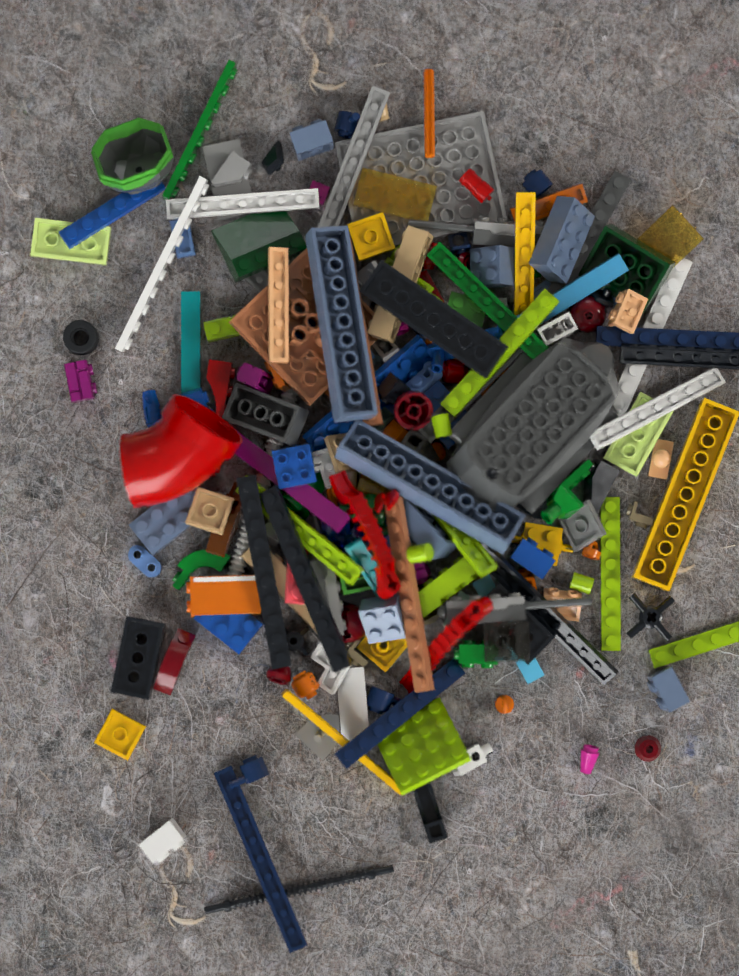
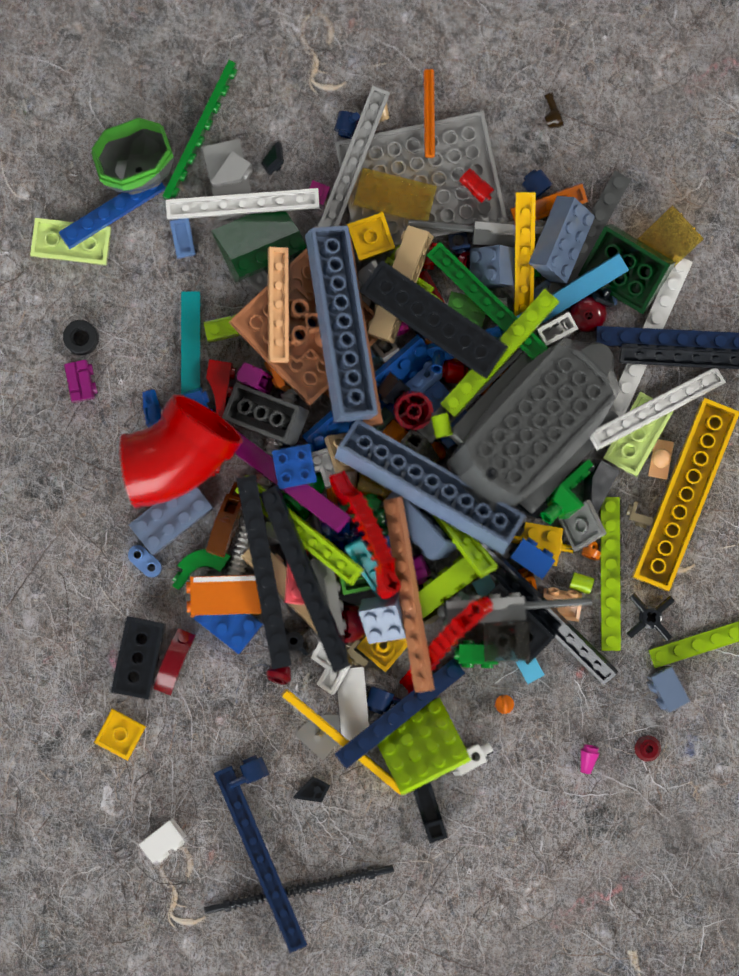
(166, 258): white plate -> none
(209, 511): tan plate -> none
(305, 684): orange head -> none
(311, 139): sand blue brick -> none
(313, 790): none -> black piece
(388, 499): red piece -> none
(420, 553): lime piece -> none
(553, 118): none -> dark brown bar
(627, 310): light nougat bracket -> none

